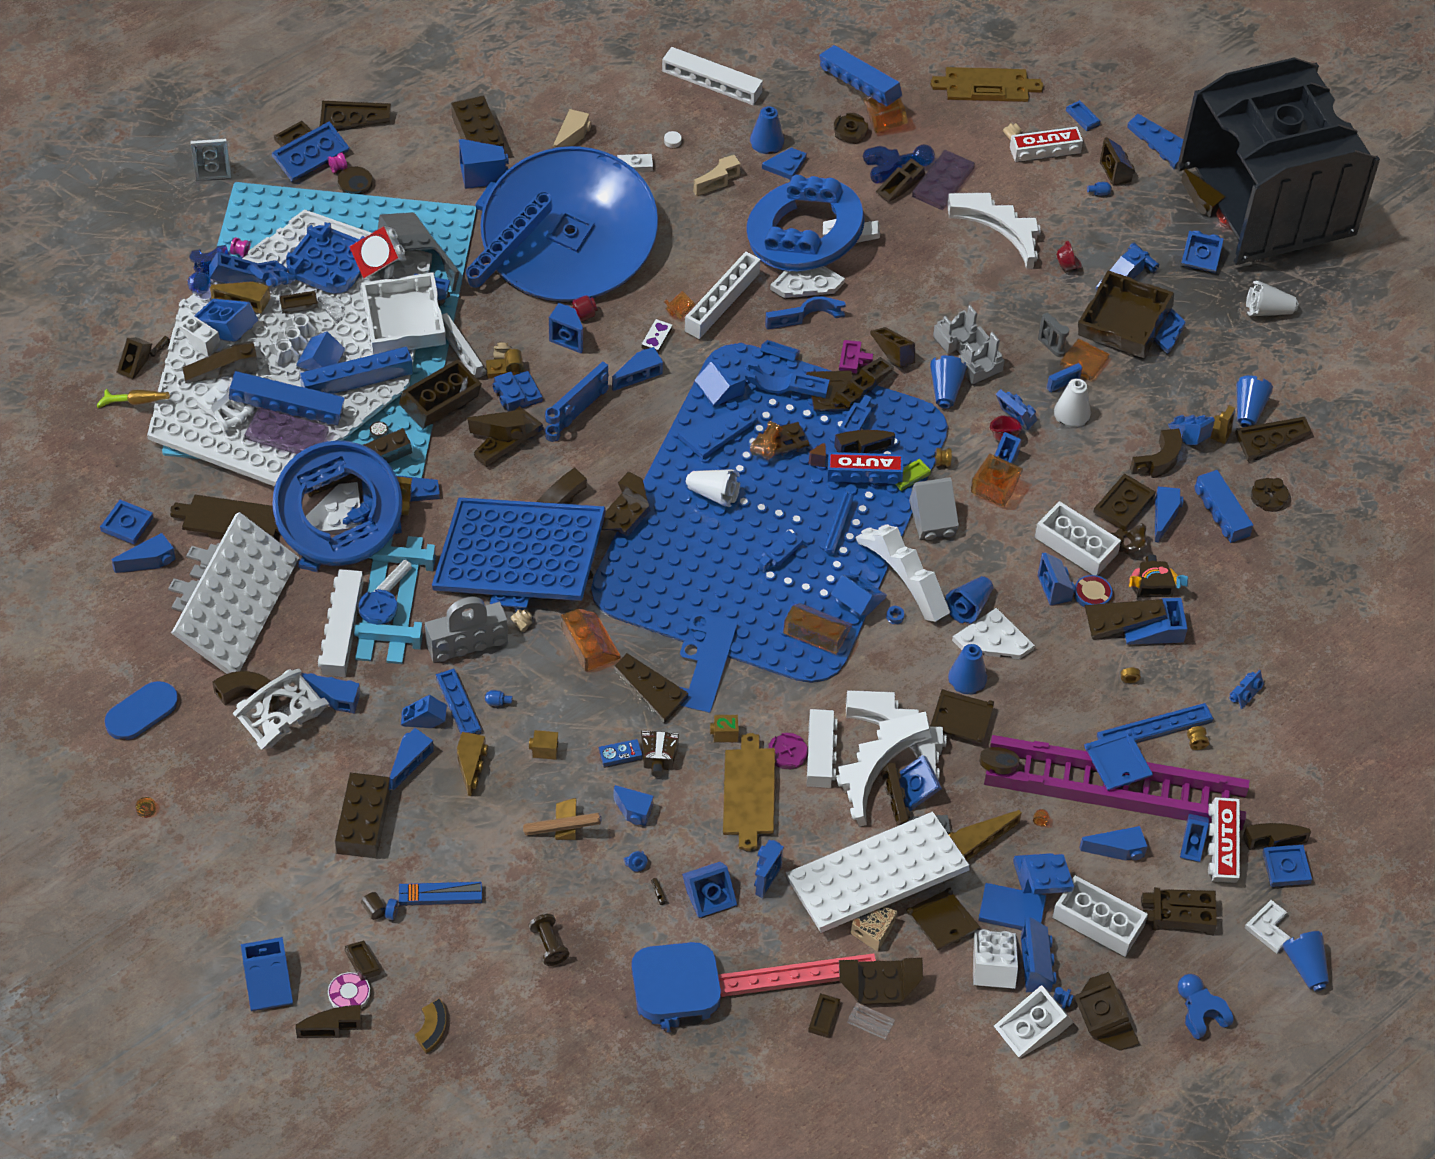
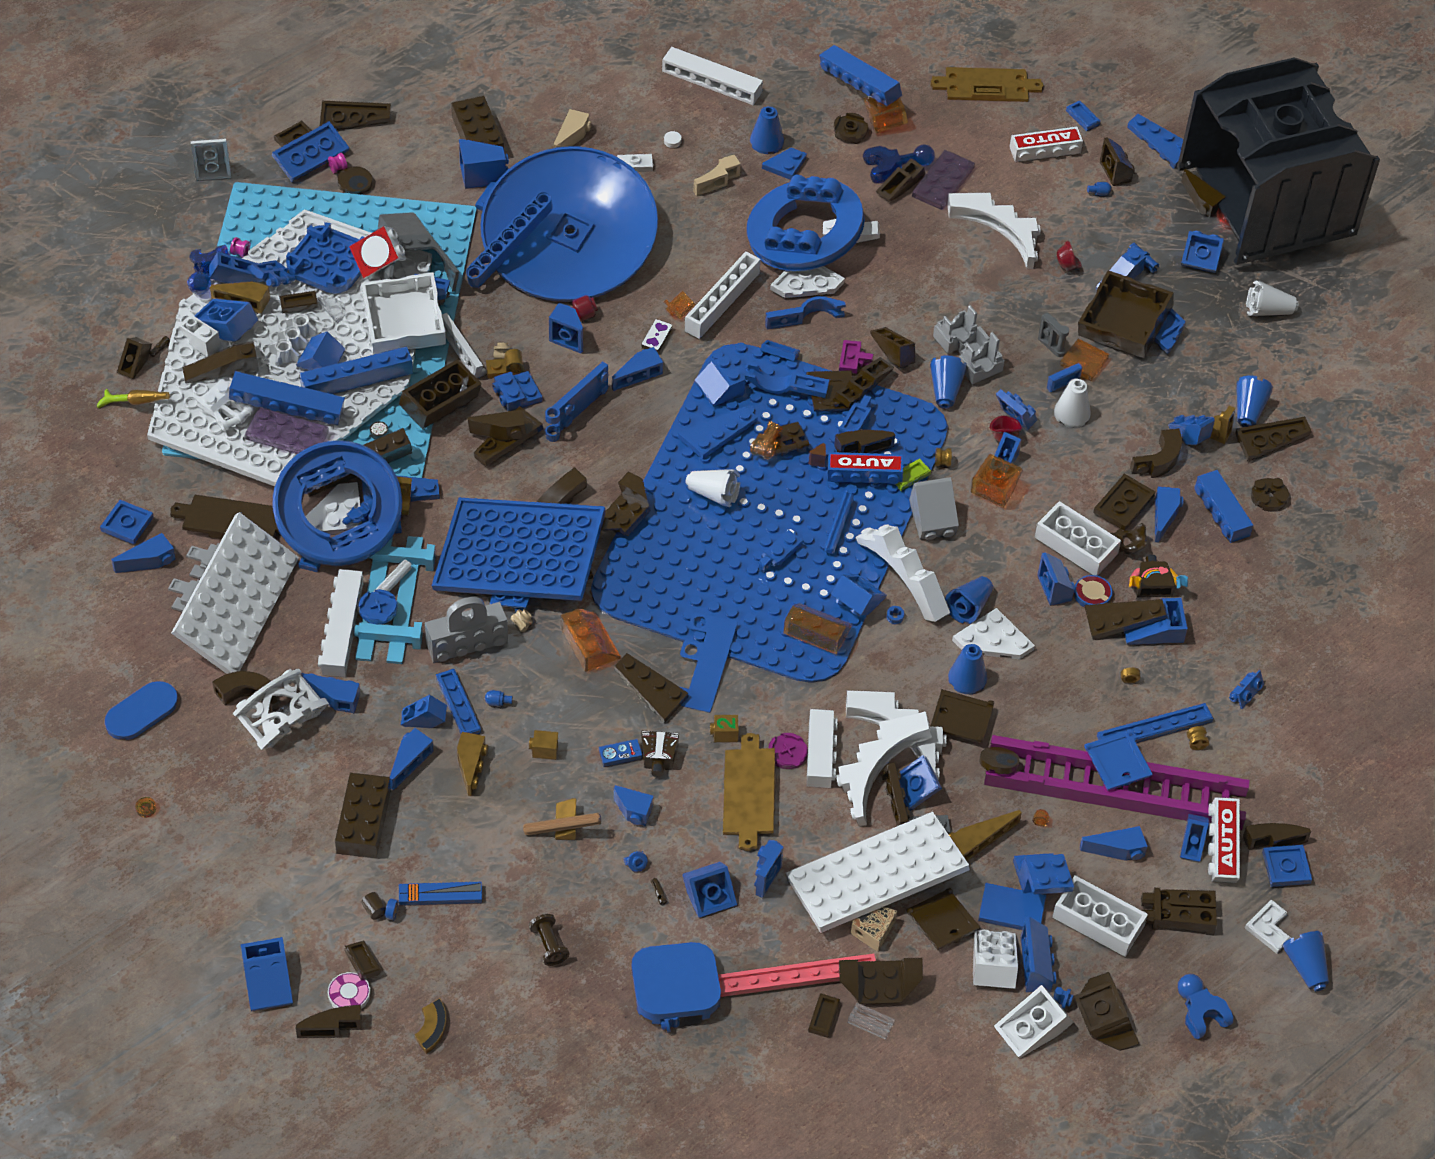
(1012, 130): tan plate -> none

